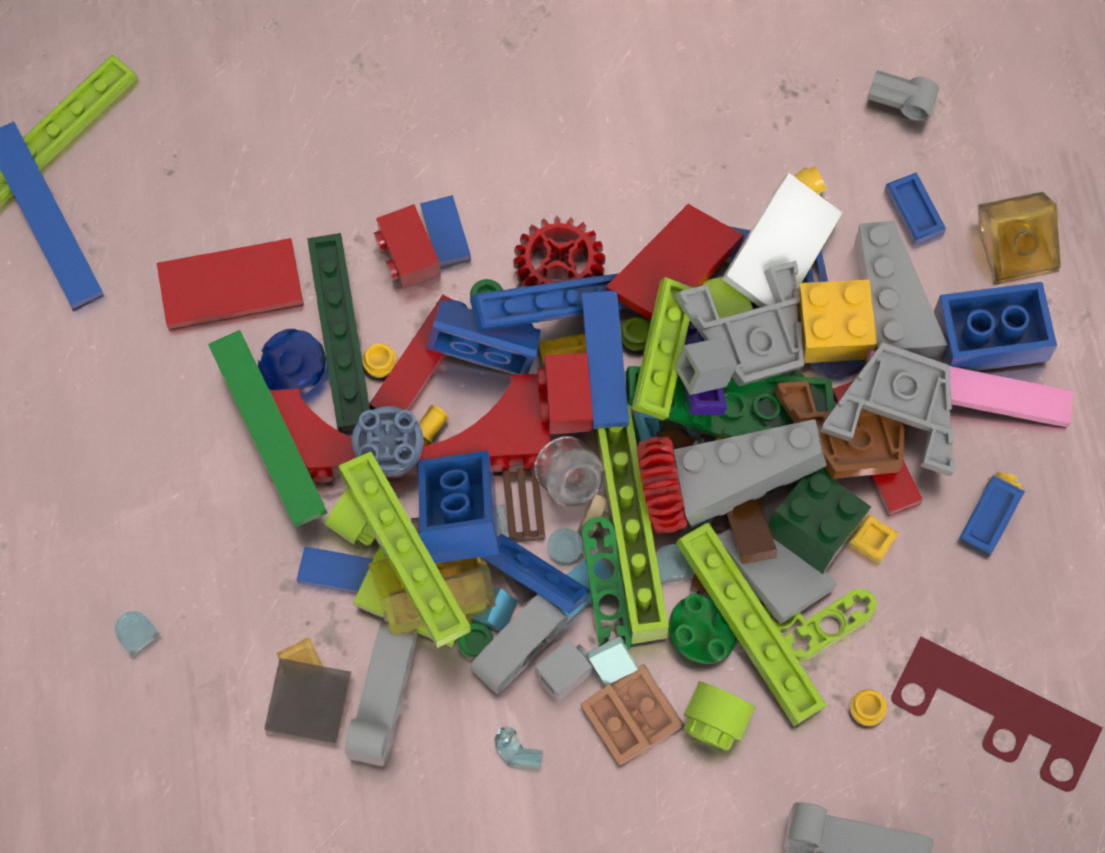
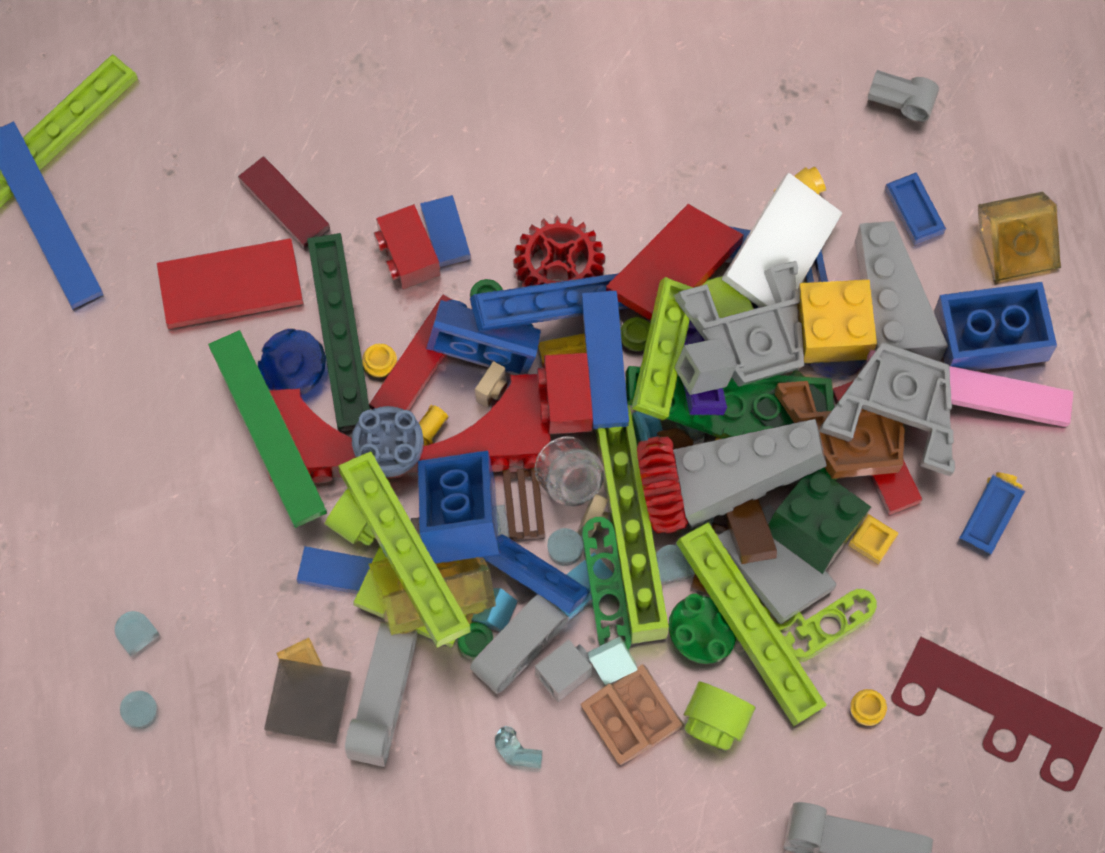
(139, 710): none -> clear light blue tile
(283, 201): none -> dark red tile
(491, 385): none -> tan plate

